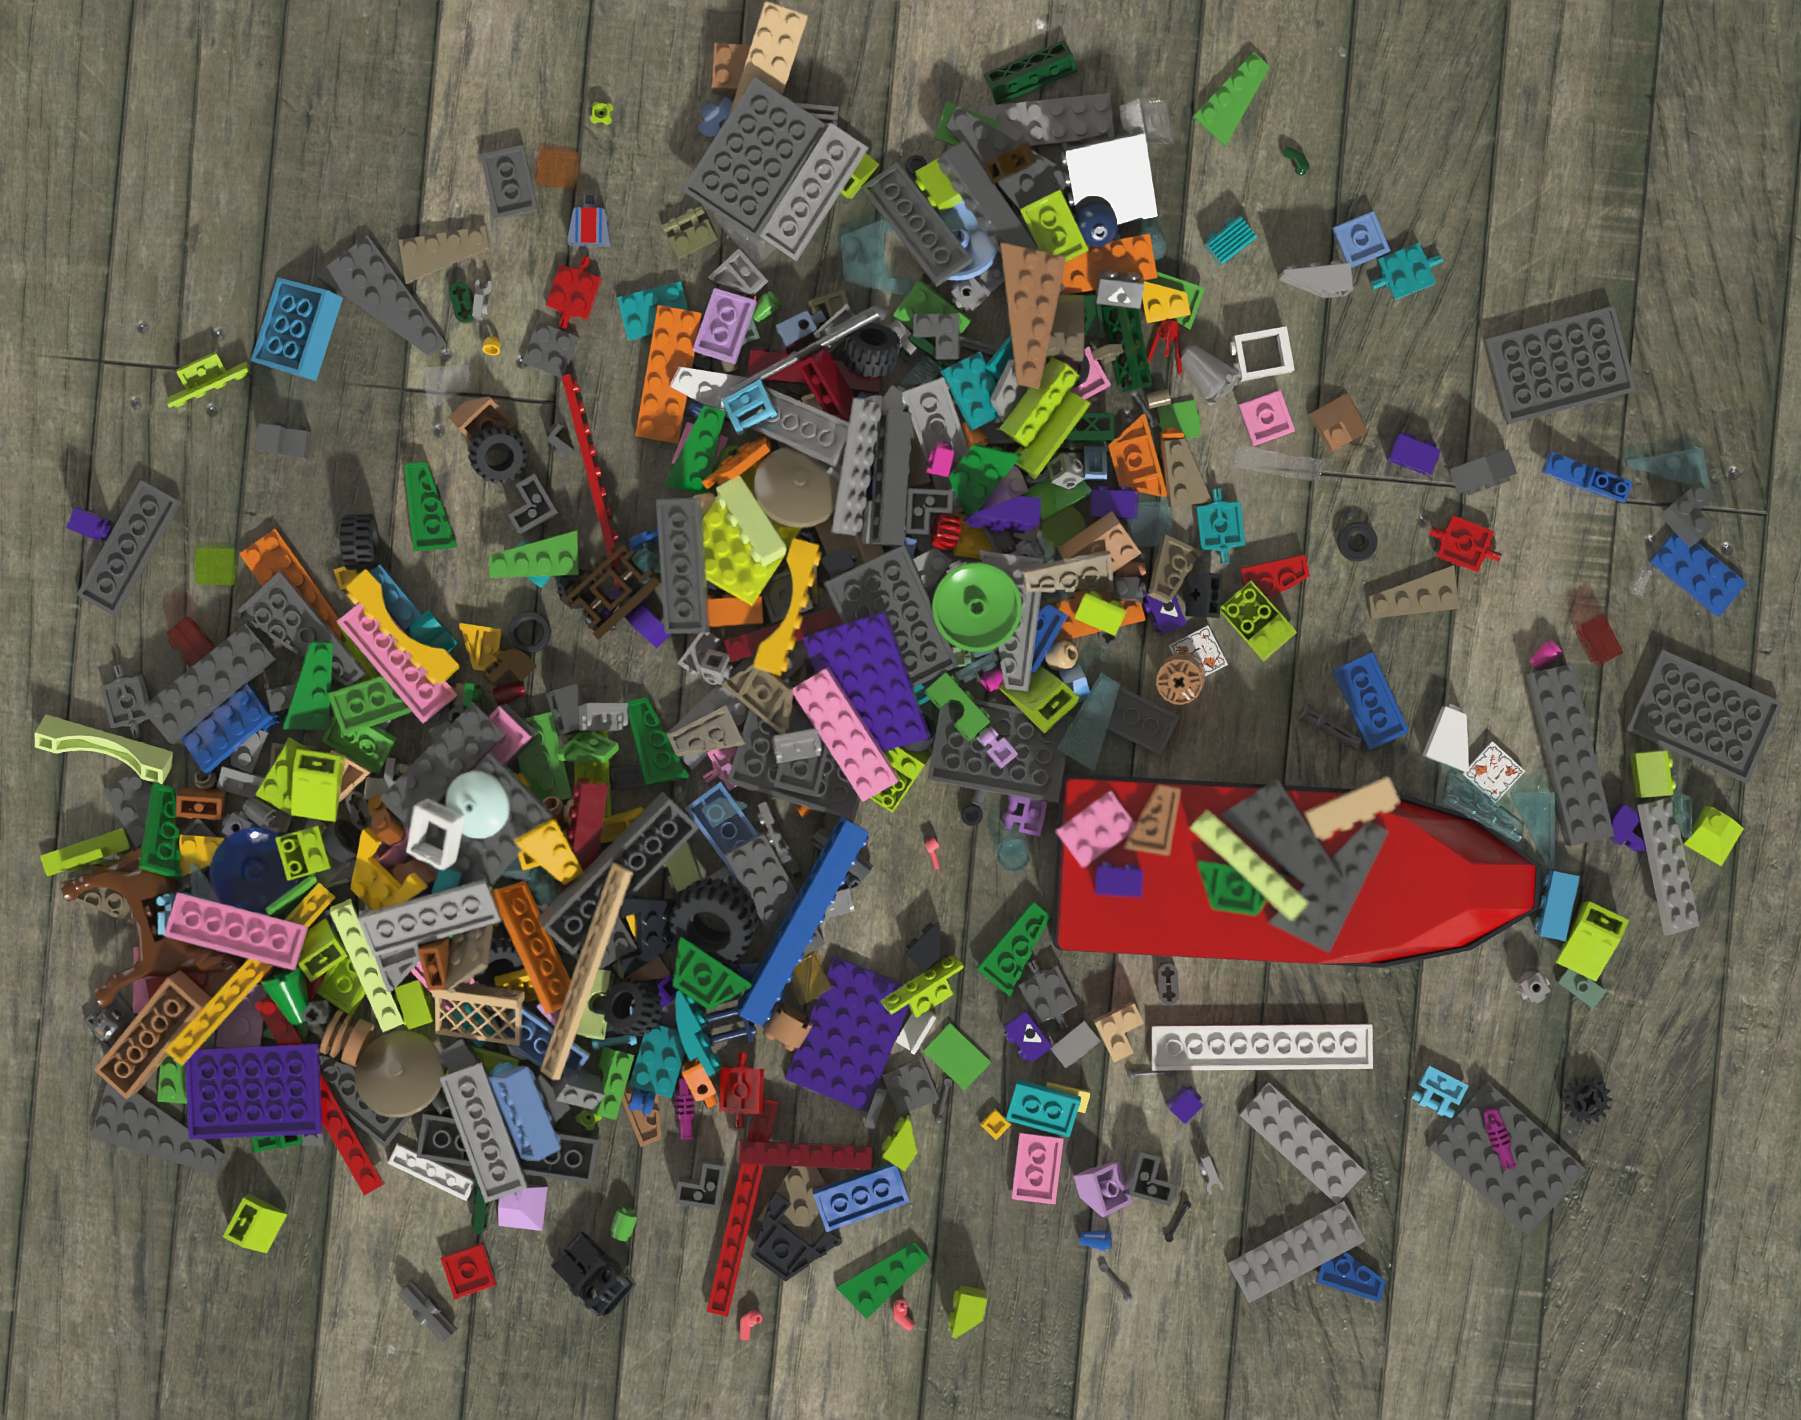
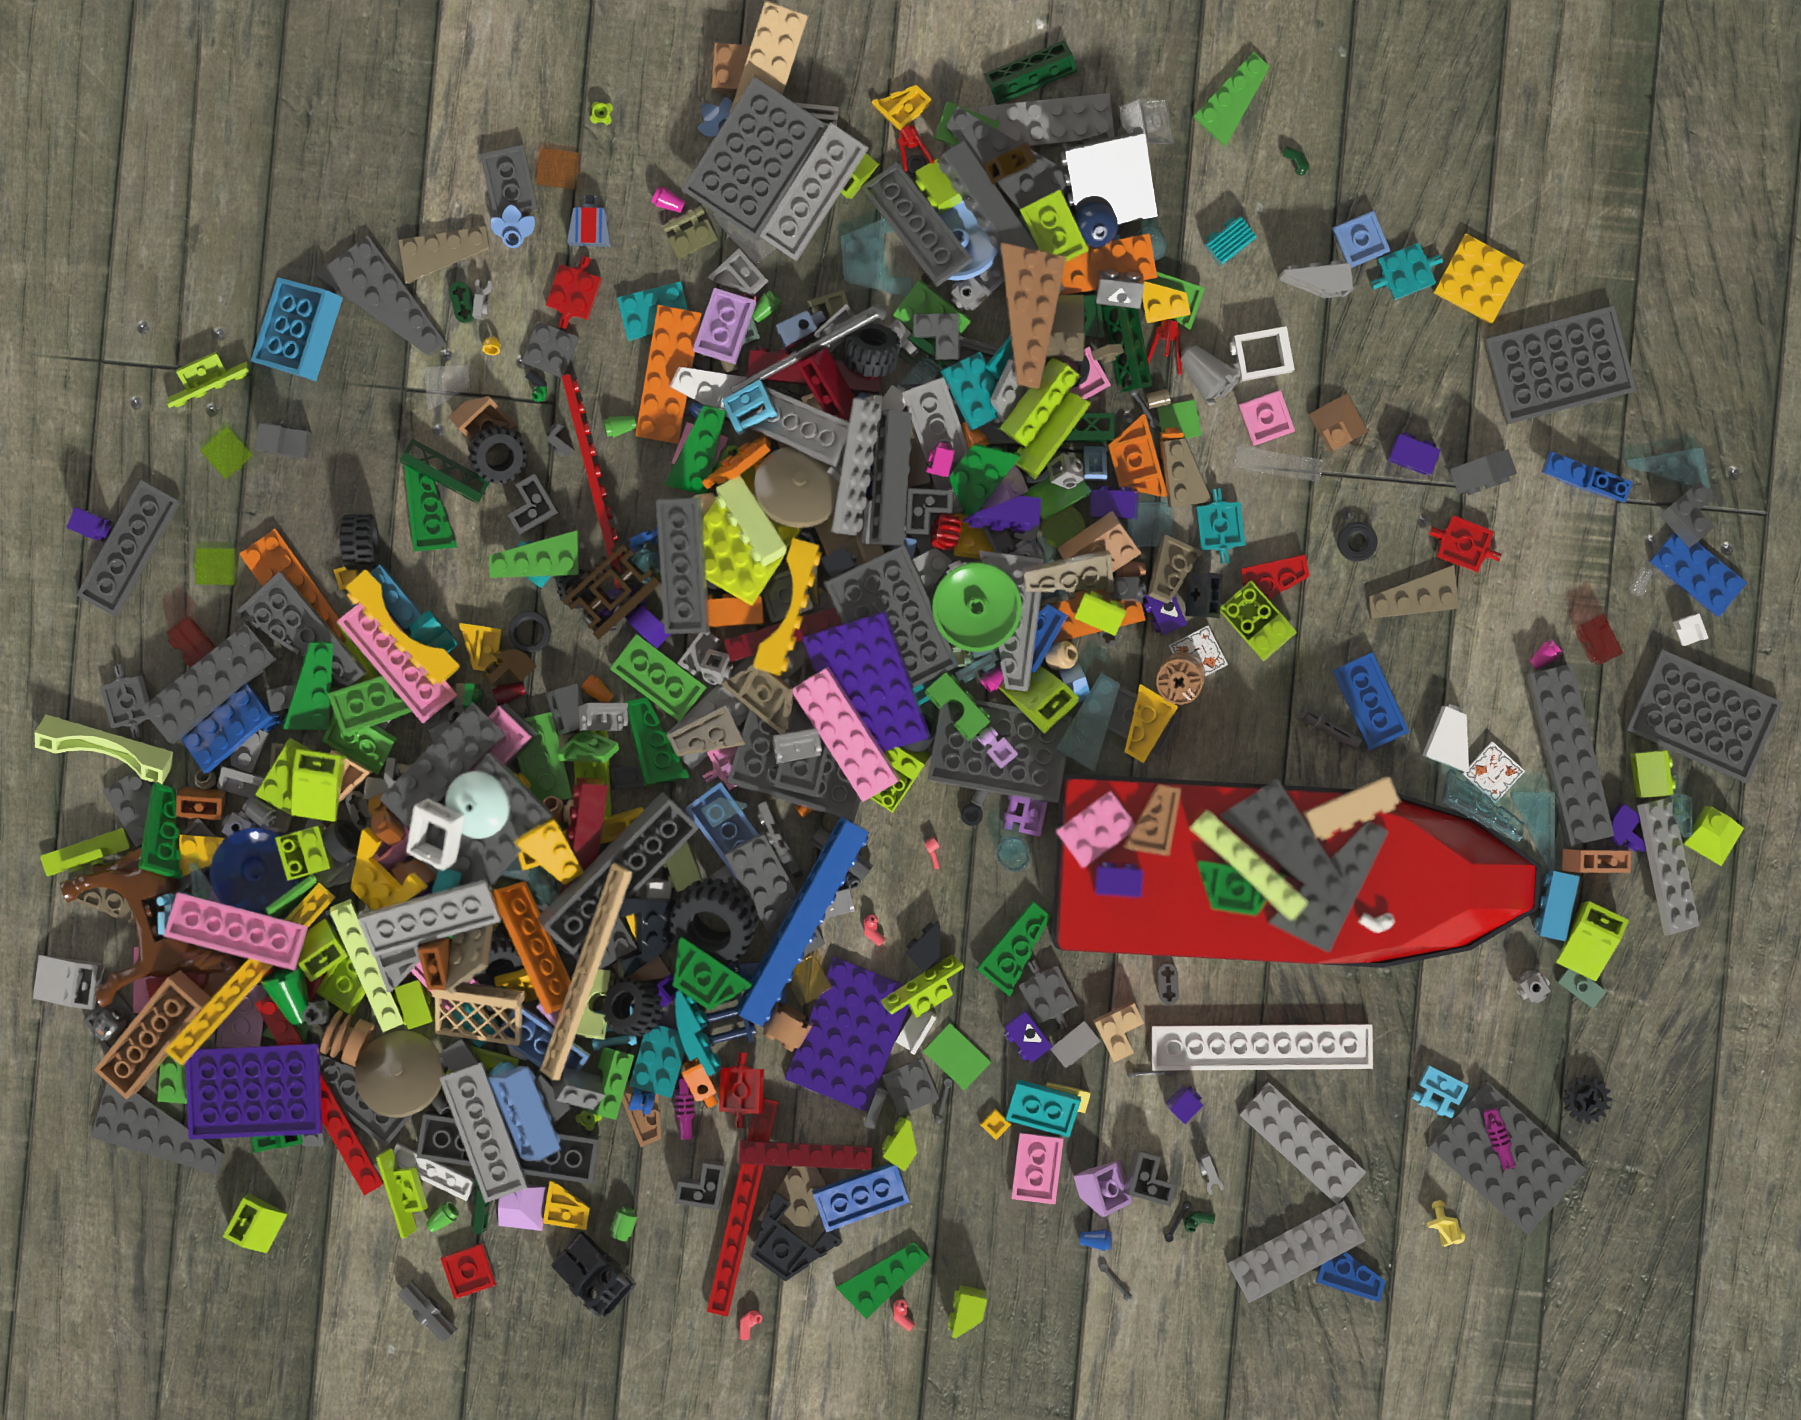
(68, 981): none -> light grey slope
(226, 453): none -> clear neon green piece
(403, 1191): none -> lime bracket
(441, 478): none -> dark green fence
(442, 1216): none -> bright green cone
(512, 223): none -> medium blue plate
(540, 386): none -> arm
(565, 1208): none -> yellow wing
(597, 689): none -> orange cone
(618, 425): none -> bright green cone
(655, 889): none -> white brick
(658, 677): none -> bright green plate
(668, 200): none -> dark pink cone
(870, 929): none -> coral arm
(903, 106): none -> yellow wing
(911, 139): none -> red plant
(1148, 723): none -> yellow wing
(1196, 1219): none -> dark green arm
(1377, 924): none -> white arm
(1447, 1226): none -> light yellow piece
(1478, 278): none -> yellow plate
(1596, 861): none -> nougat slope
(1690, 629): none -> white panel

